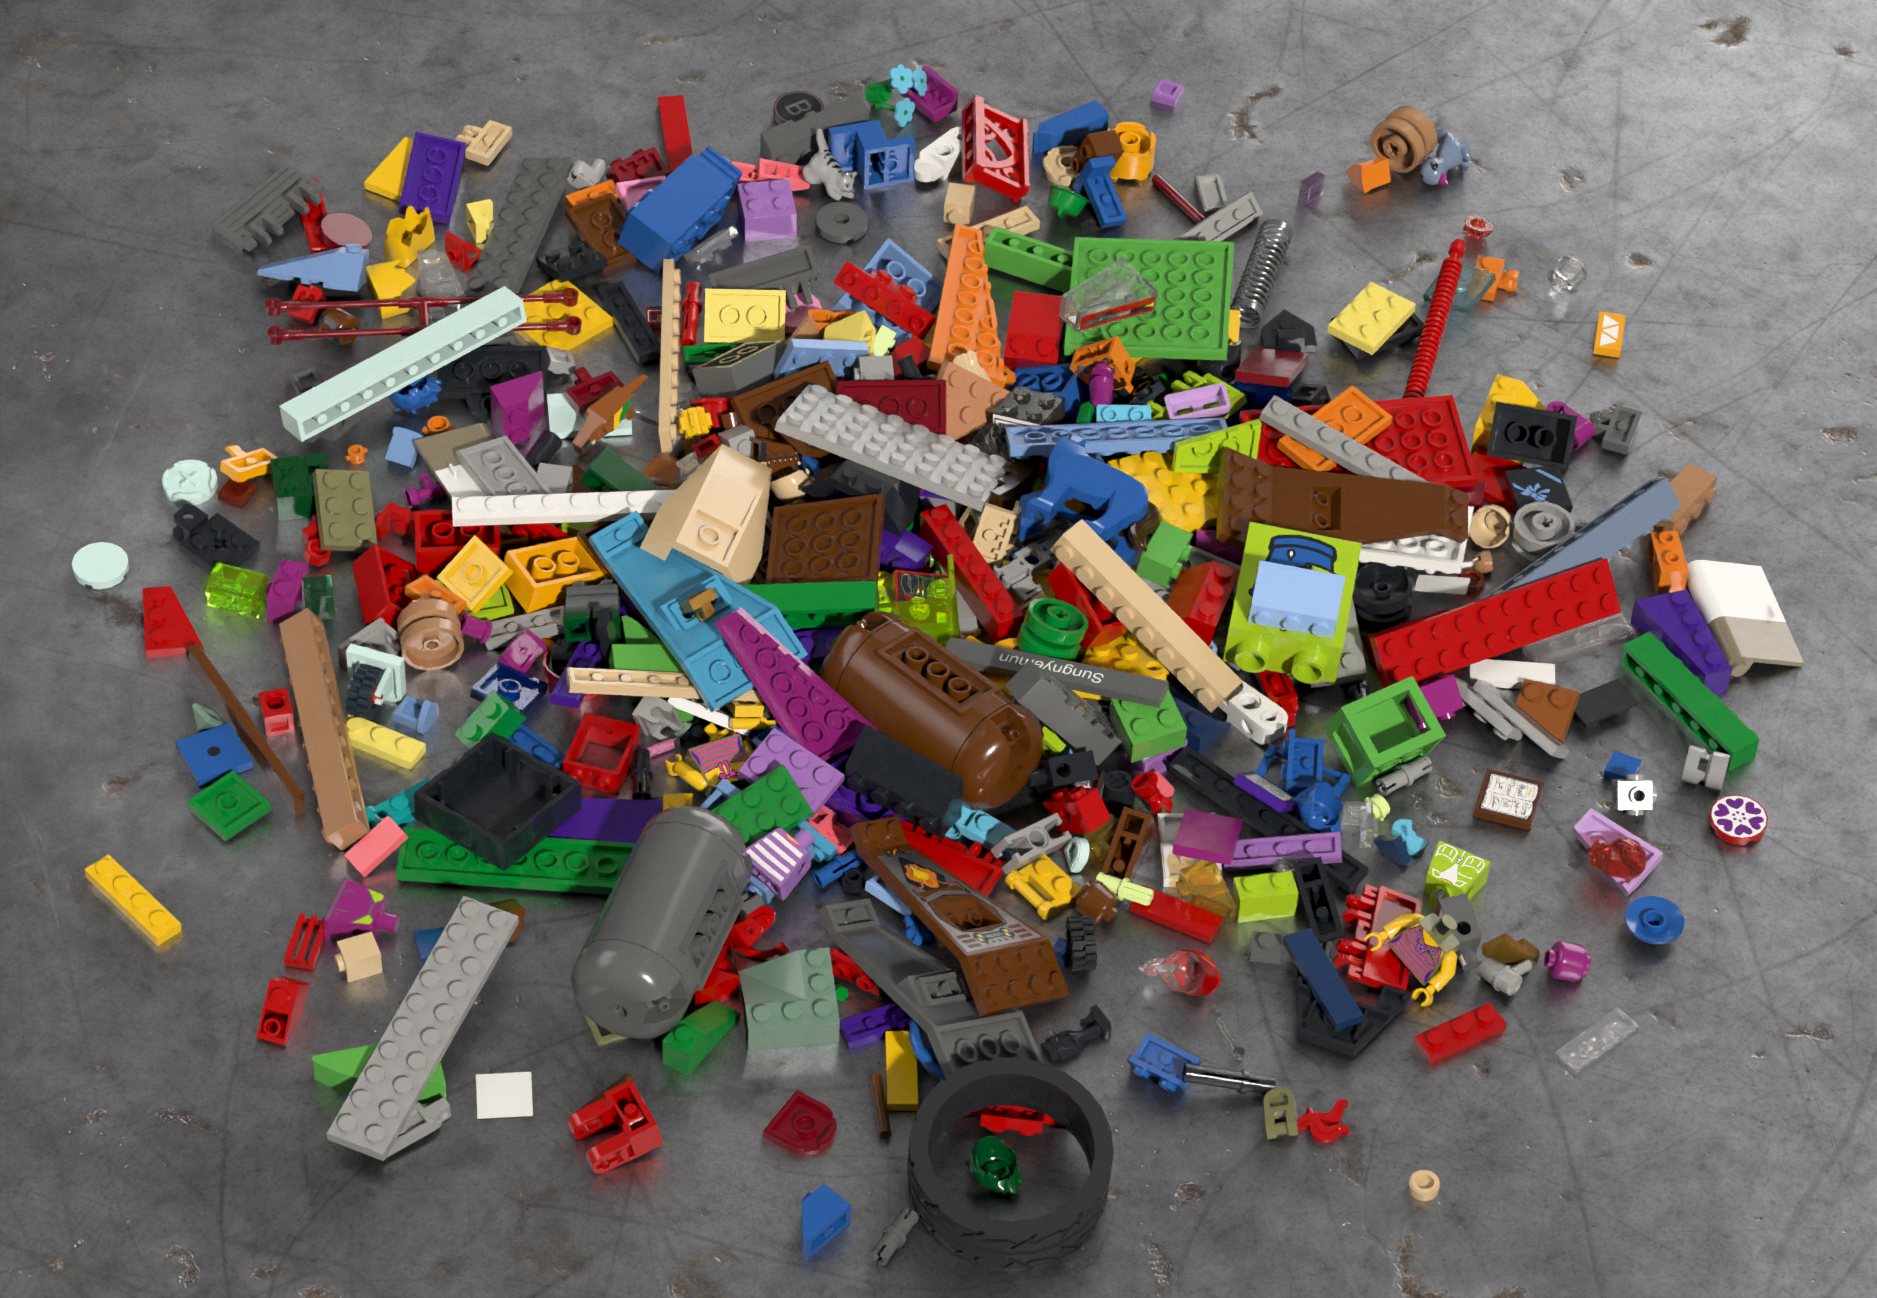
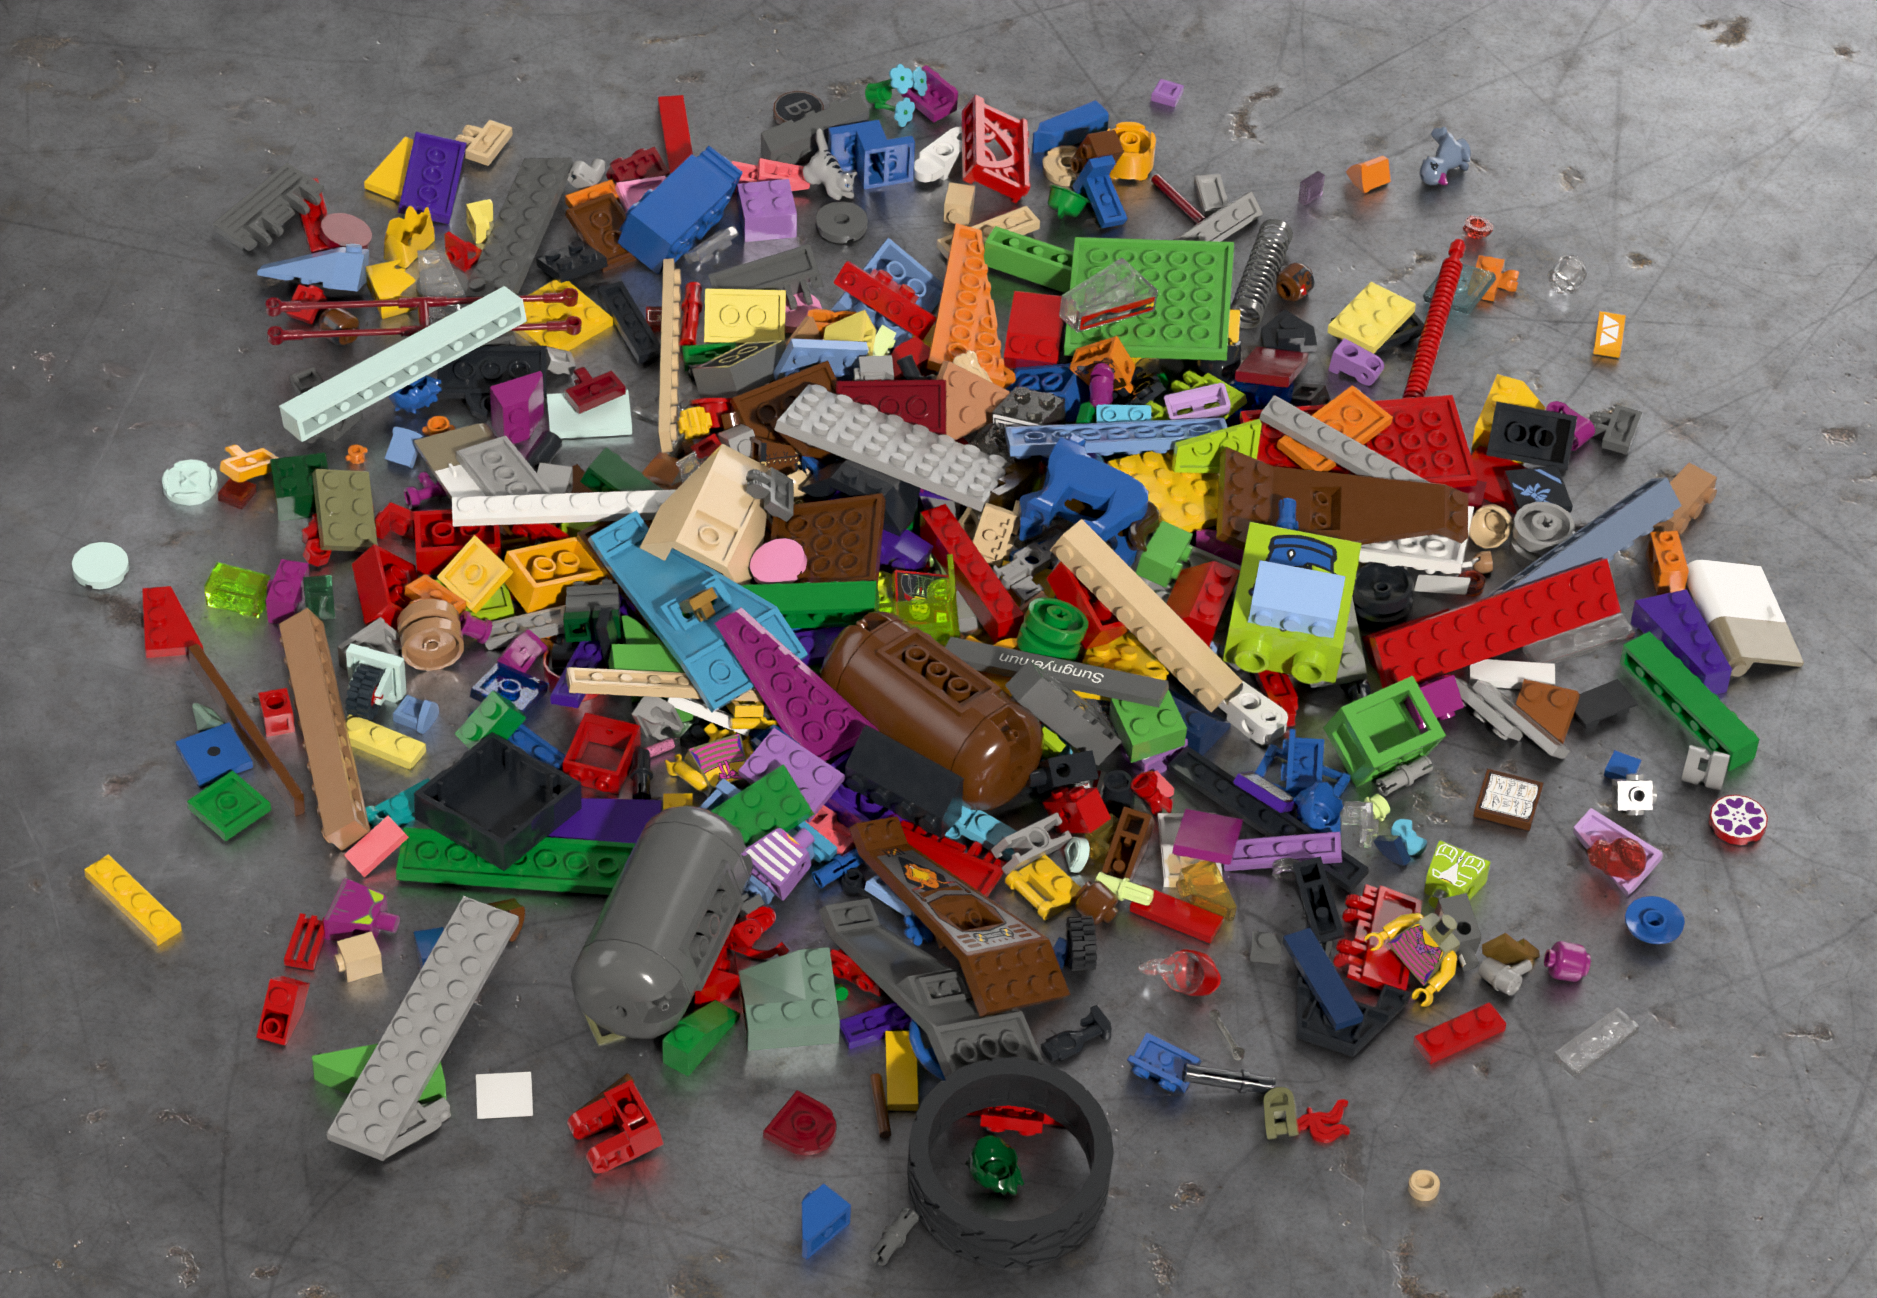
(202, 535): black plate -> none
(606, 415): dark orange animal -> none
(775, 490): none -> dark grey hinge
(778, 562): none -> bright pink tile
(1265, 896): lime brick -> none
(1287, 514): none -> blue pin
(1294, 282): none -> reddish brown head
(1356, 362): none -> medium lavender leg
(1404, 138): medium nougat wheel -> none

